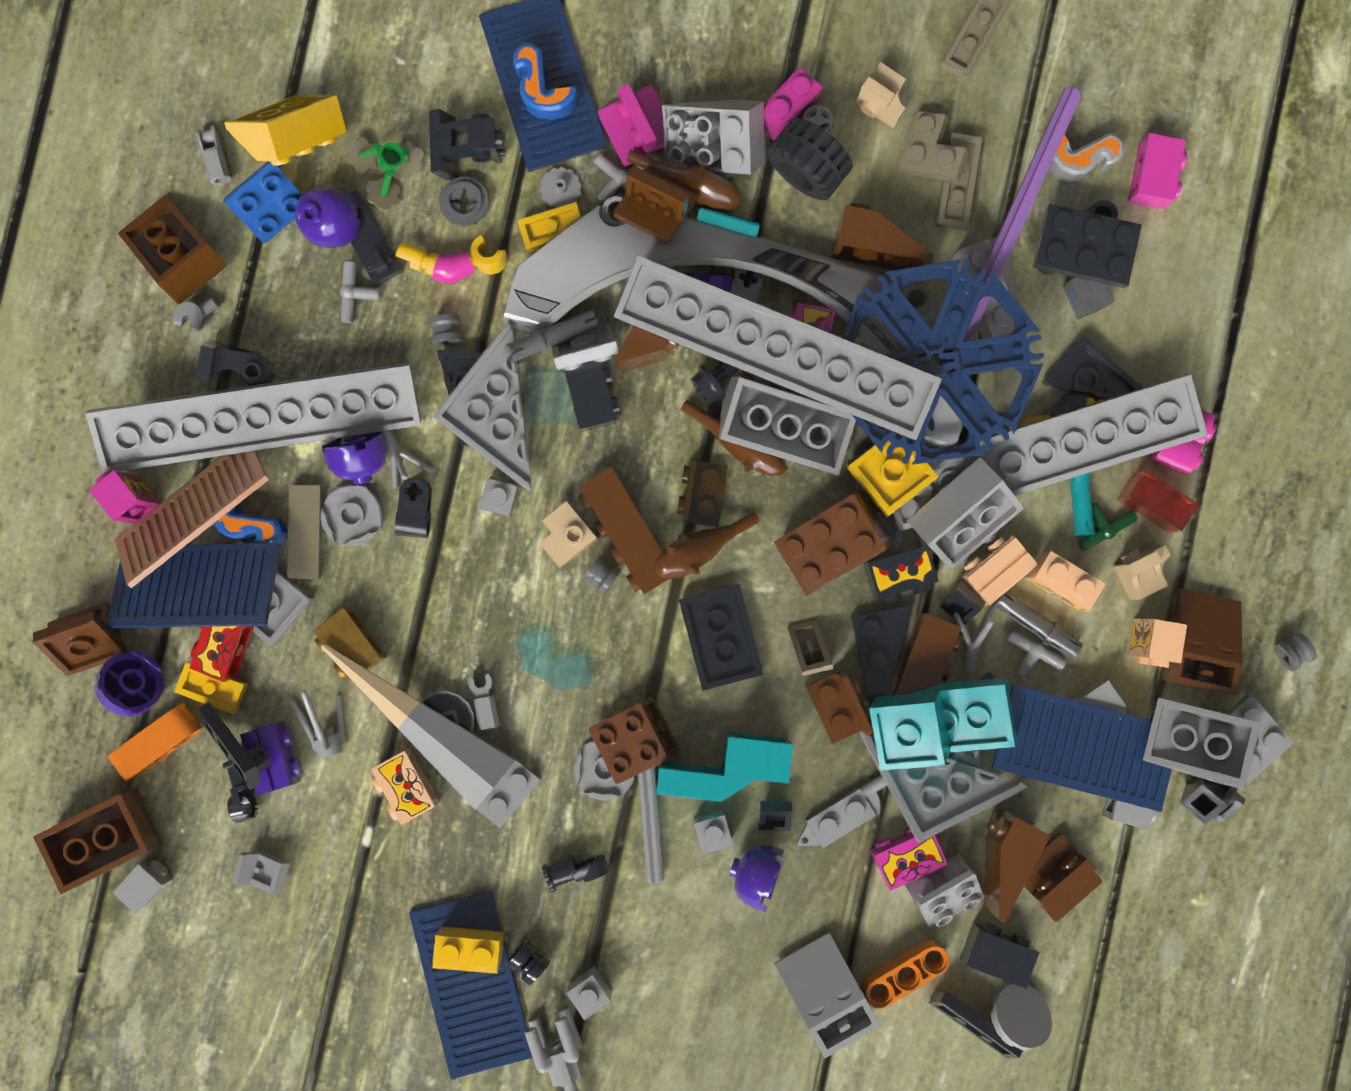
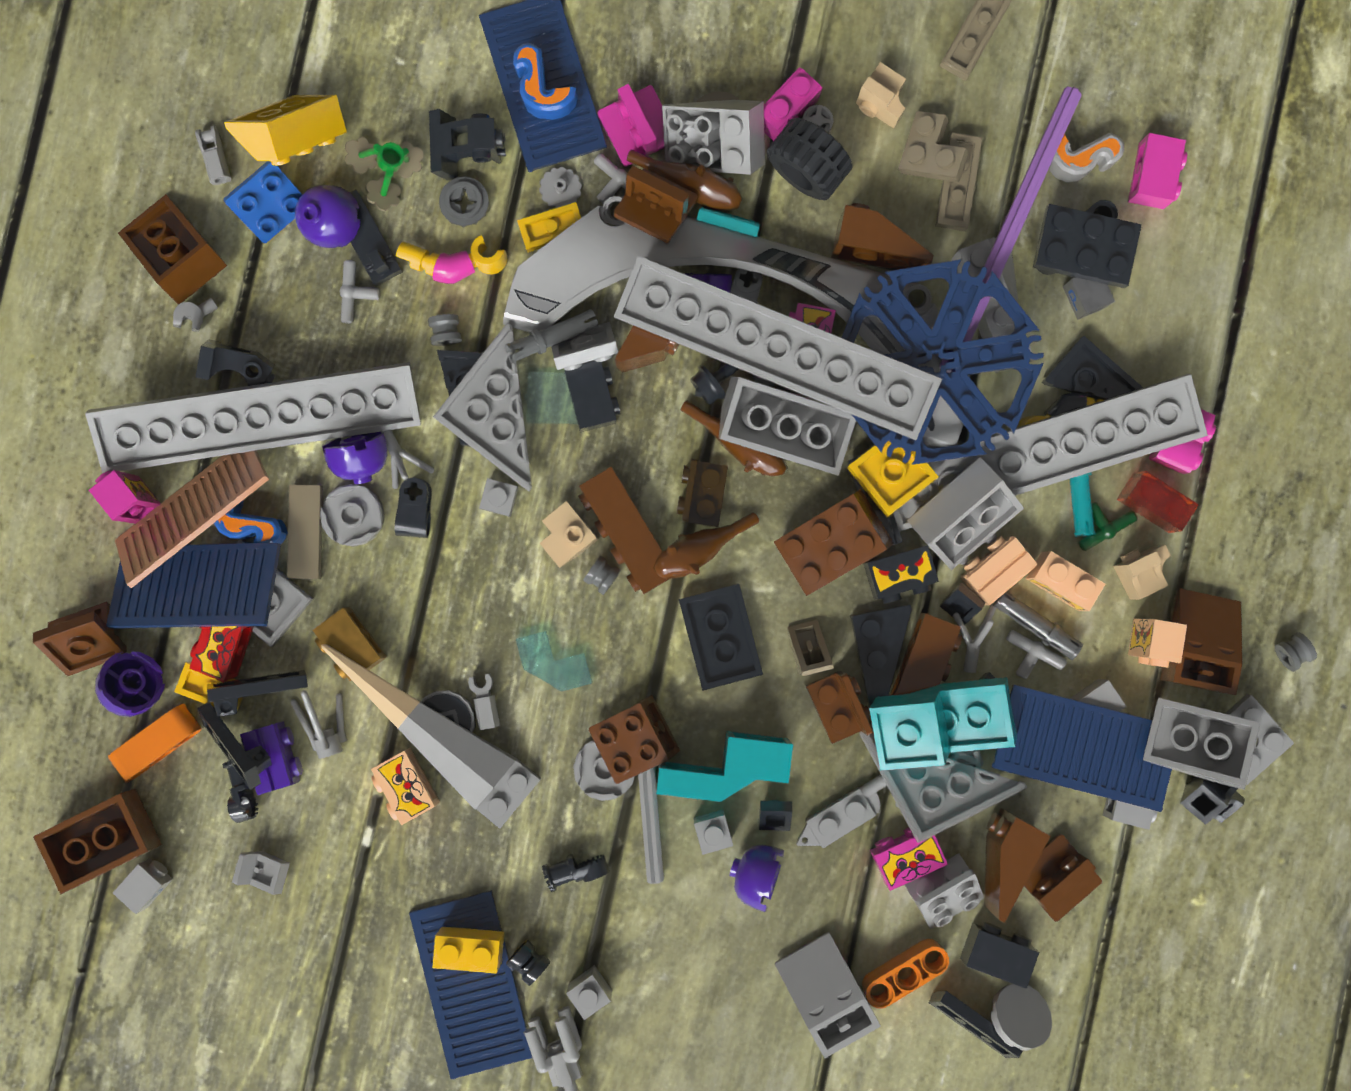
(226, 694): none -> black hinge

